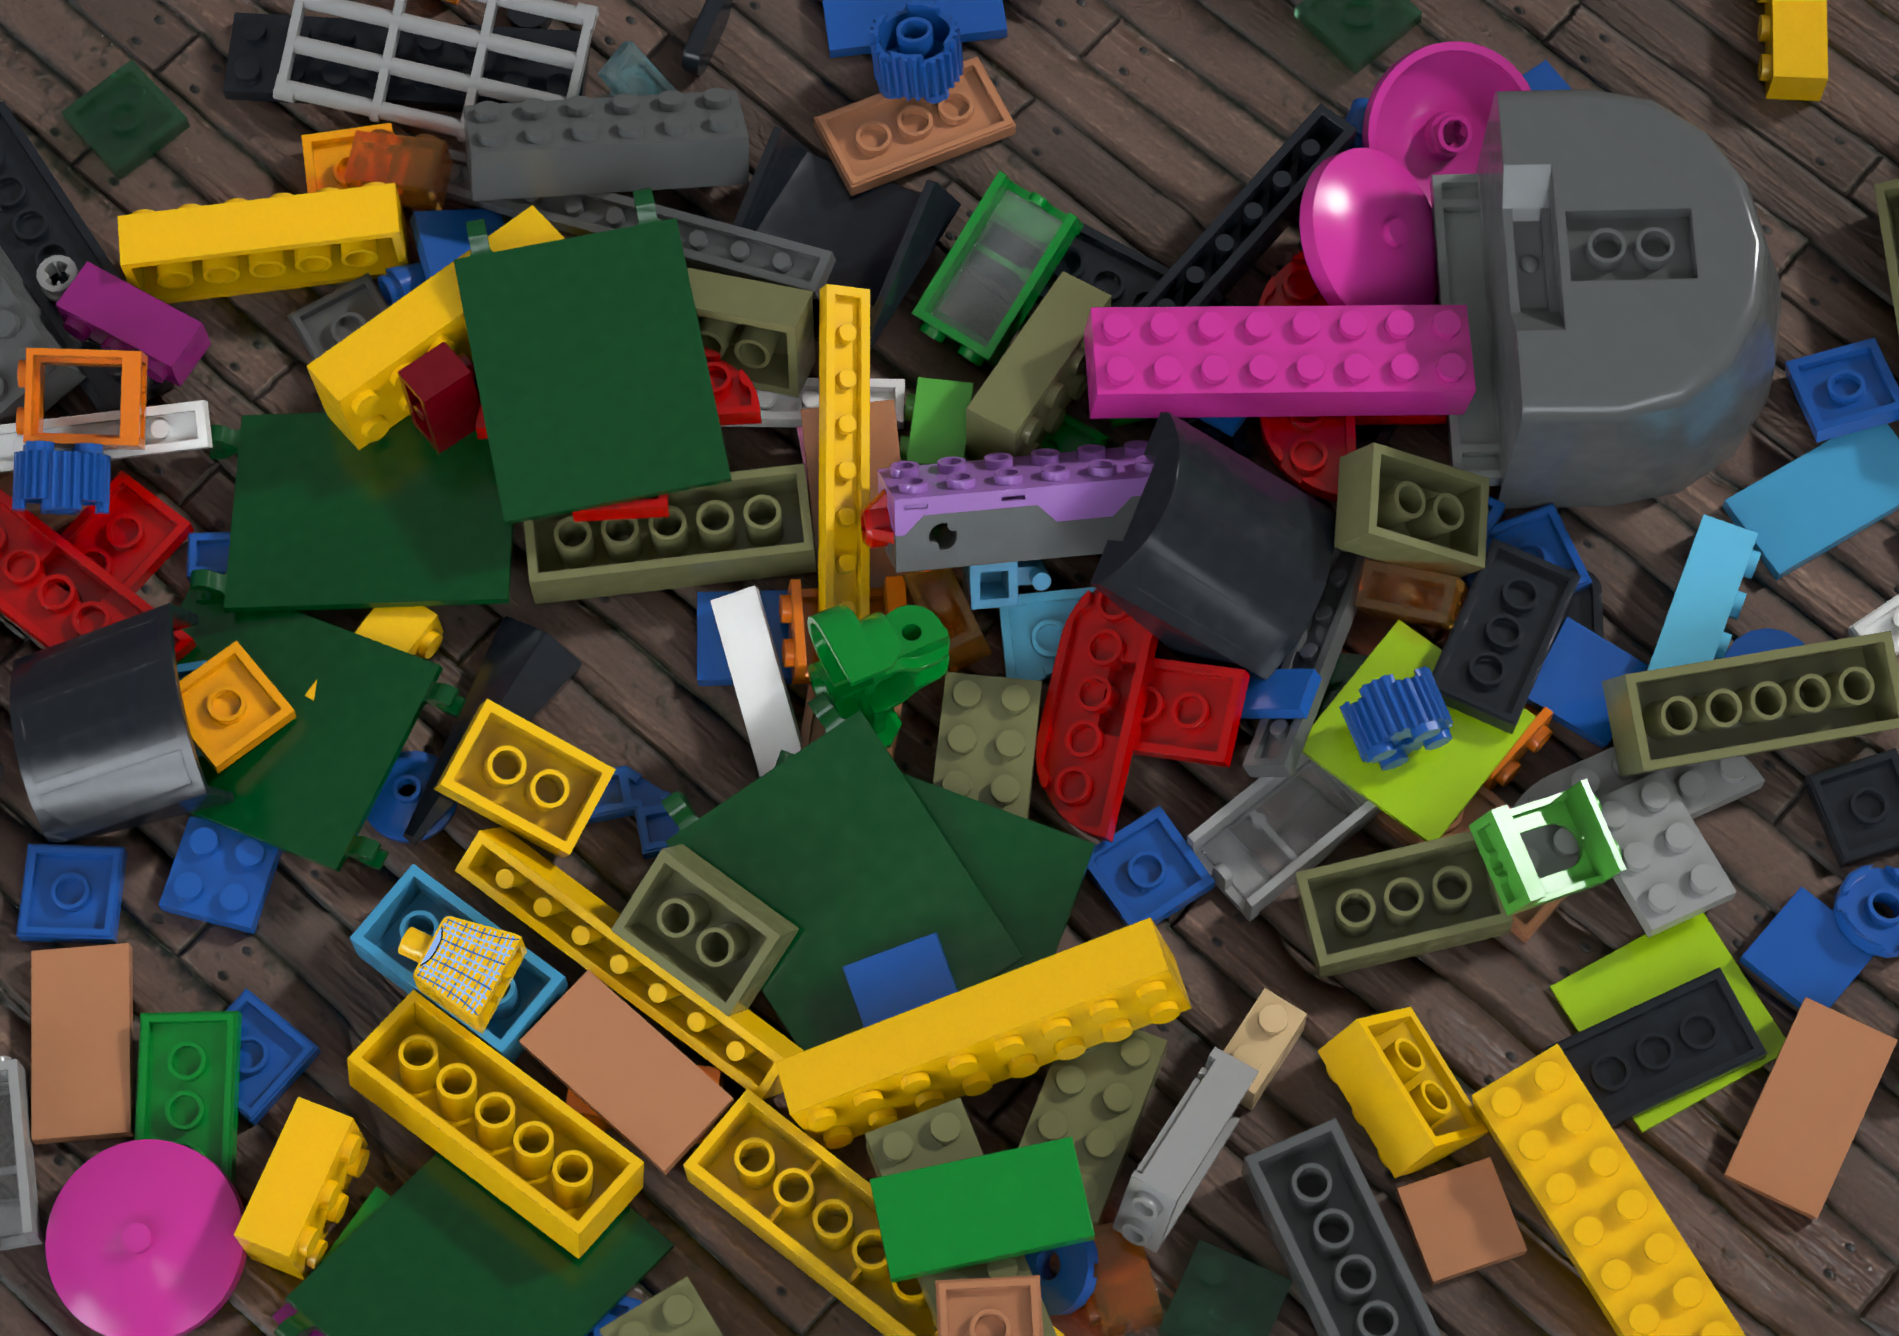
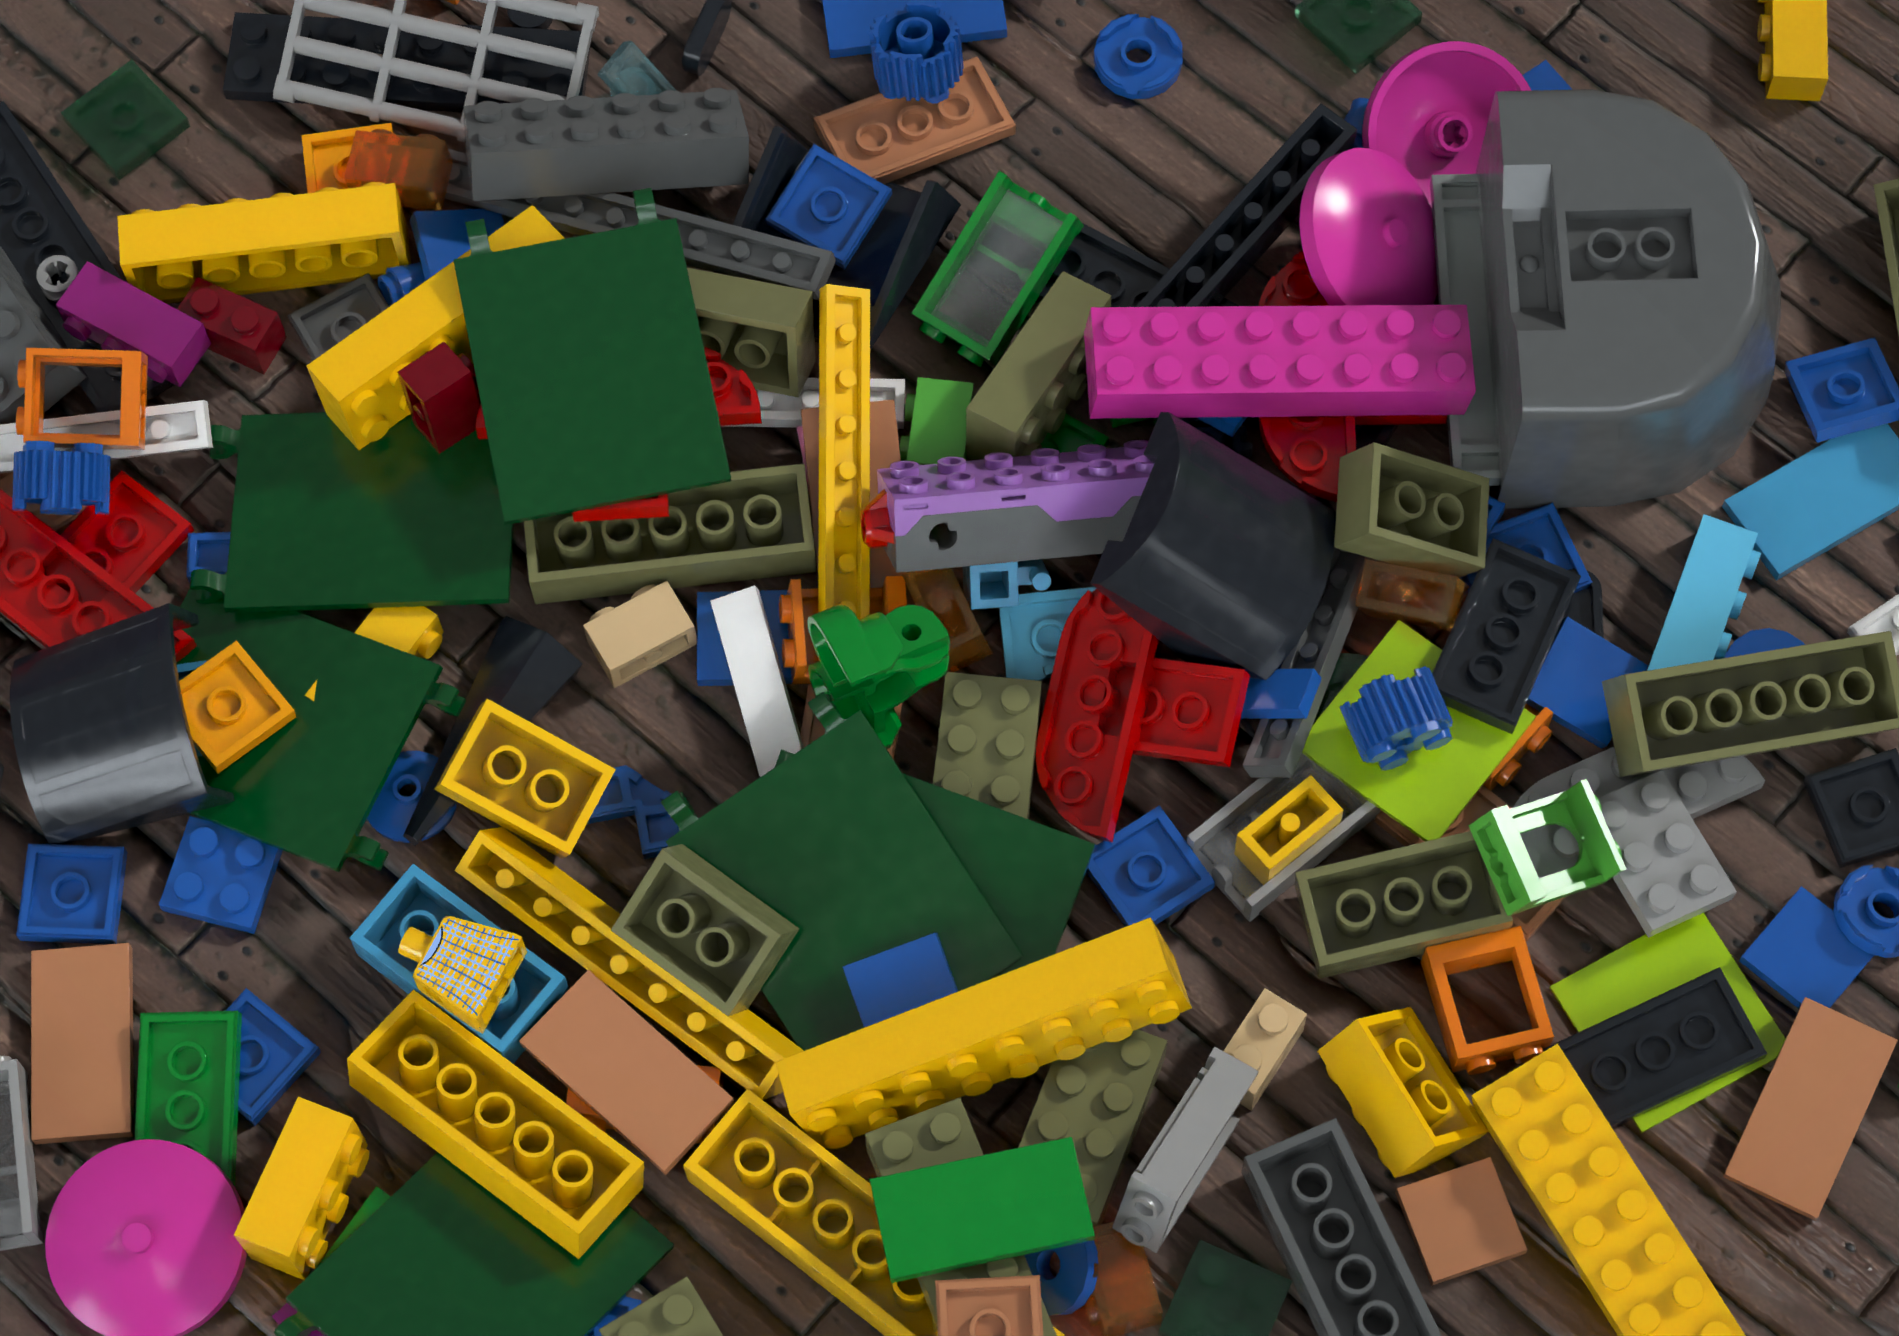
(235, 324): none -> dark red brick
(640, 633): none -> tan brick
(829, 205): none -> blue tile
(1132, 78): none -> blue tile
(1287, 829): none -> yellow brick
(1473, 954): none -> orange window

